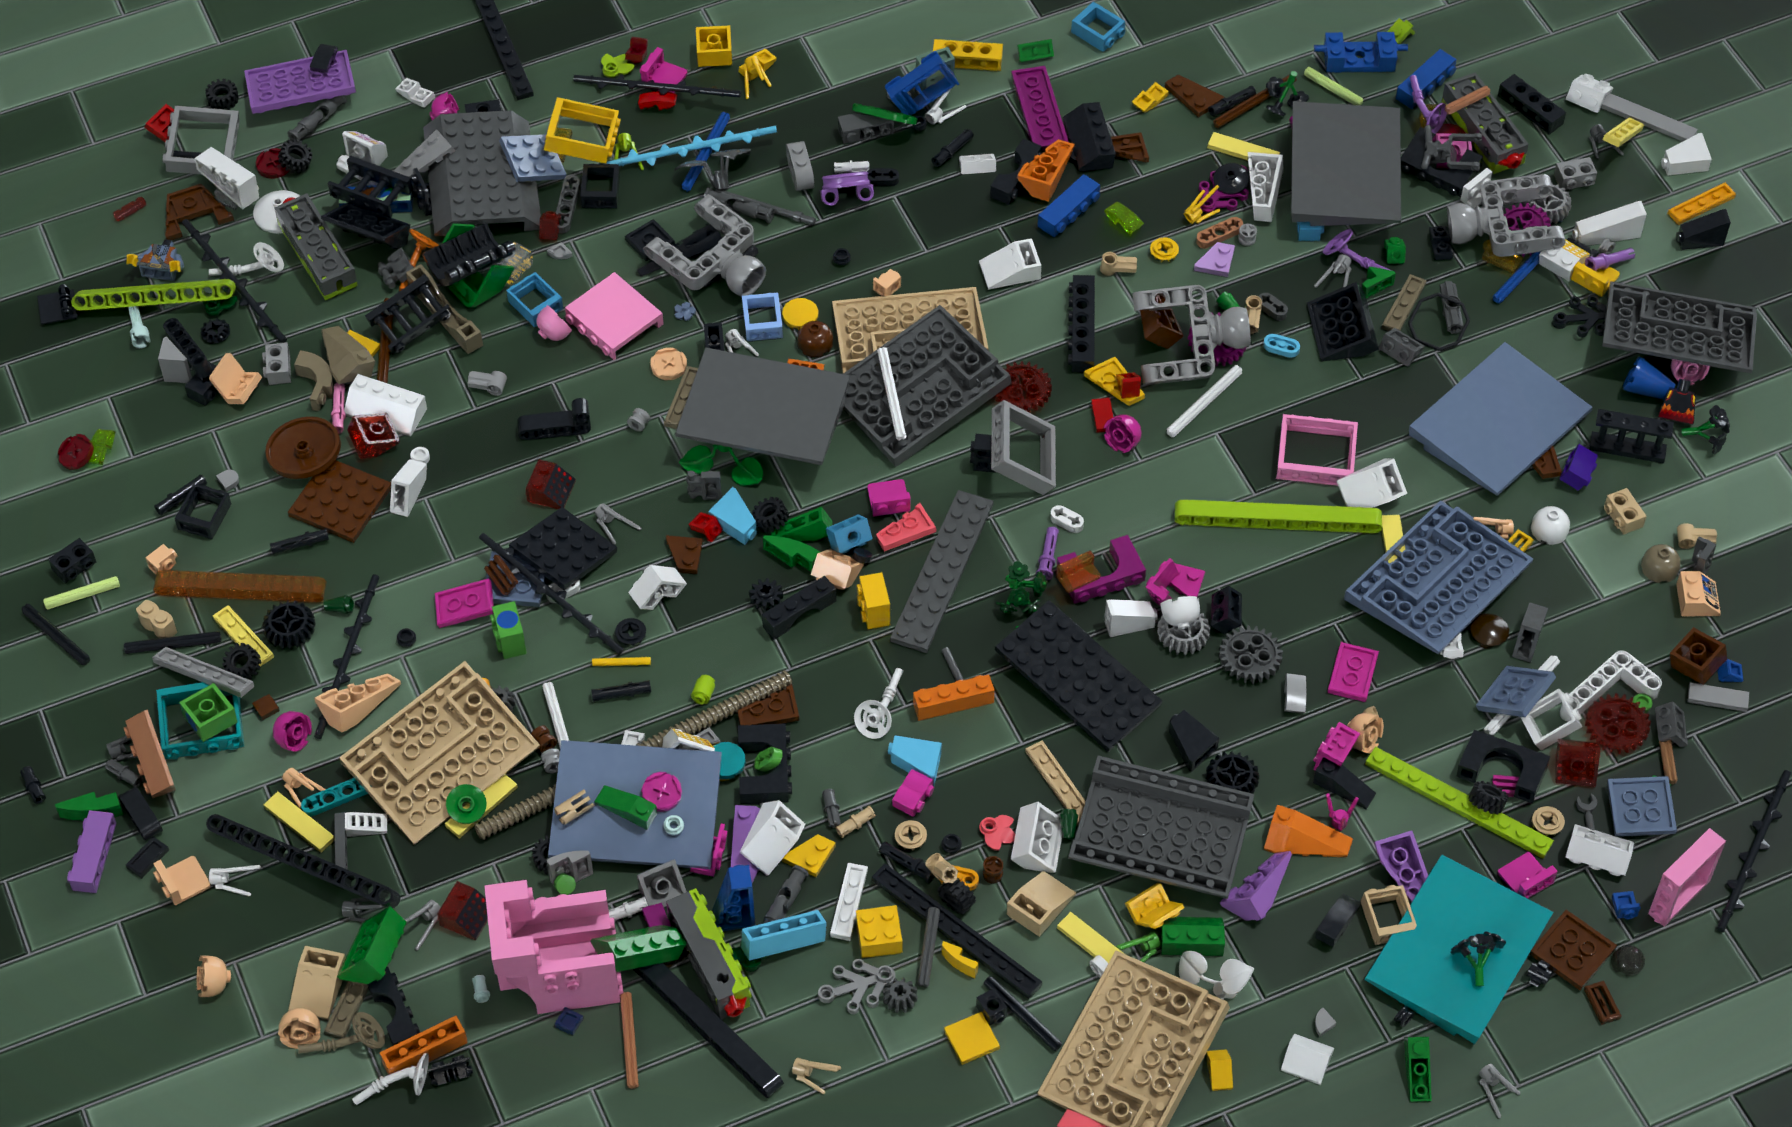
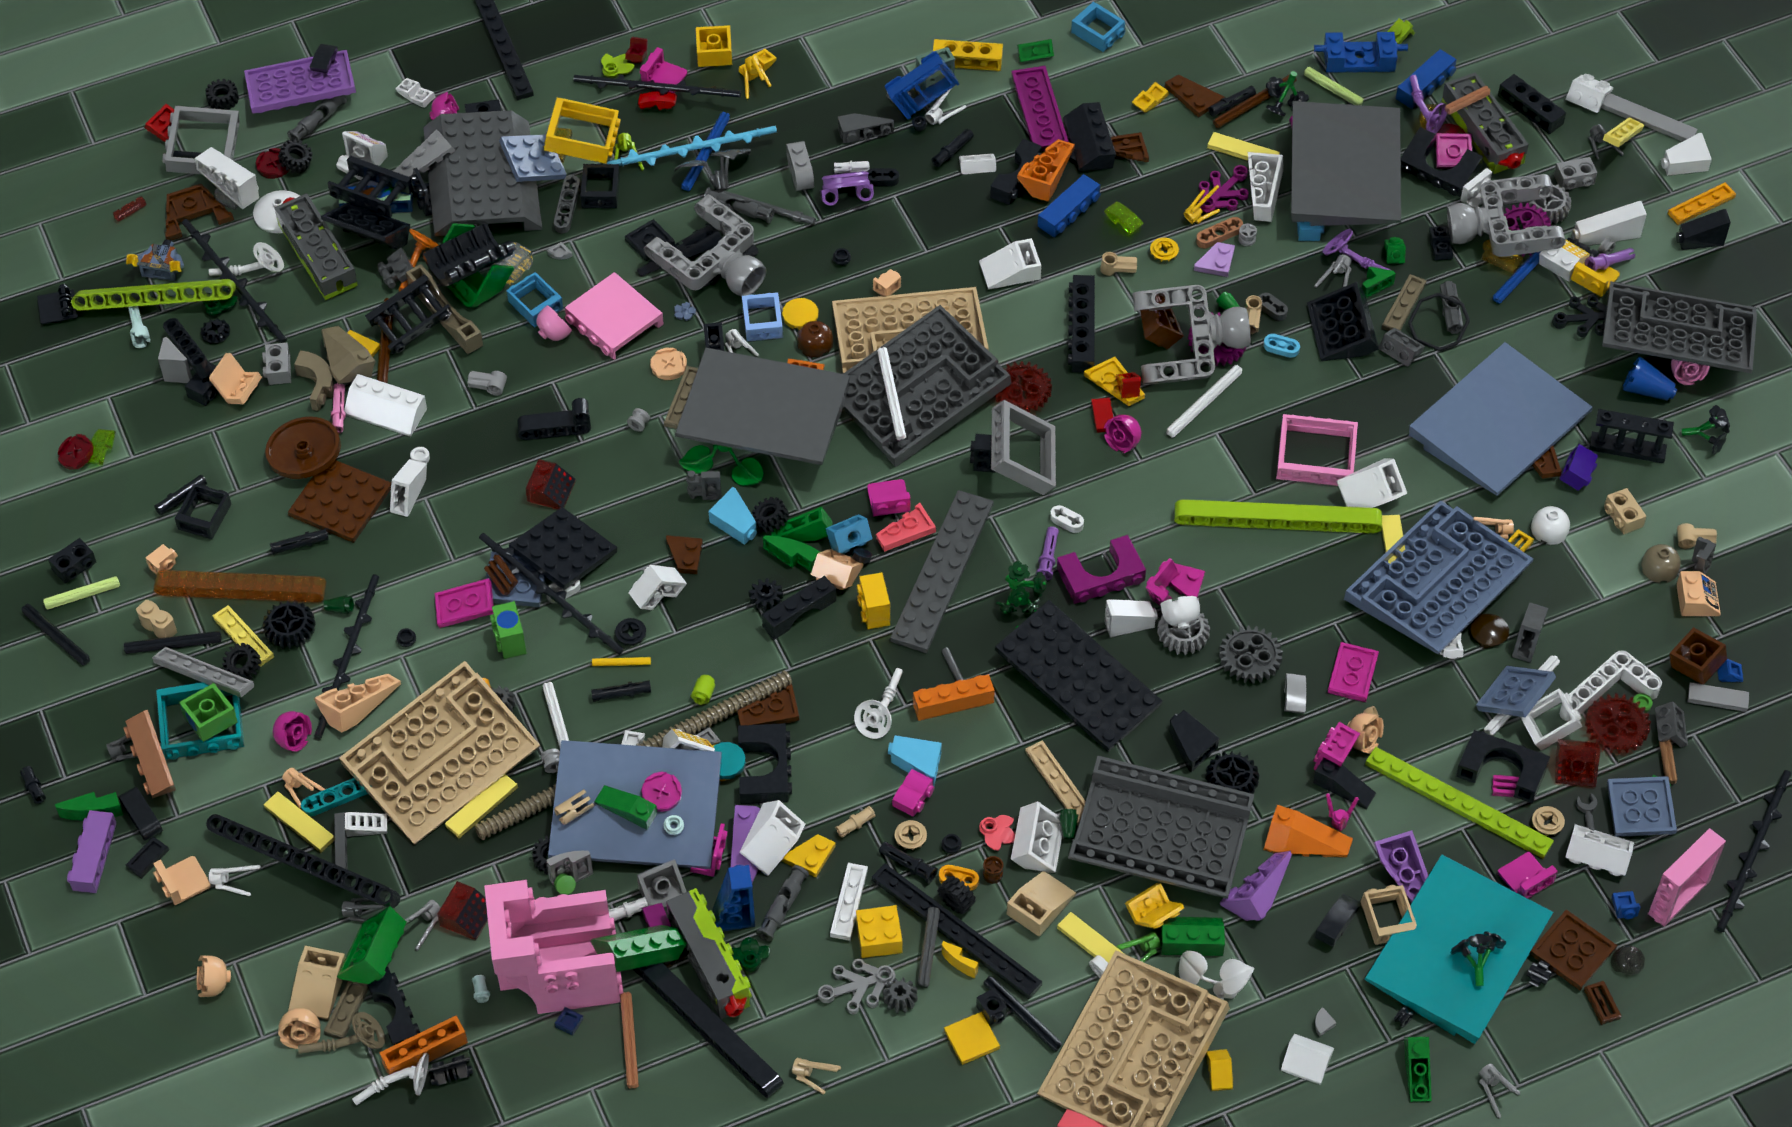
(123, 773): dark grey axle -> none
(228, 479): light grey tile -> none
(265, 707): reddish brown tile -> none
(372, 434): clear red slope -> none
(466, 794): green dish -> none
(543, 737): reddish brown wheel -> none
(549, 225): clear red bracket -> none
(606, 514): light grey plant -> none
(707, 525): red bracket -> none
(768, 759): bright green beam -> none
(783, 935): medium azure brick -> none
(831, 807): dark grey axle -> none
(883, 113): green tile -> none
(941, 868): tan piece -> none
(1077, 572): clear orange panel -> none
(1226, 610): black brick -> none
(1232, 184): black dish -> none
(1446, 152): dark grey piece -> none
(1488, 797): black tyre -> none
(1679, 403): torso -> none

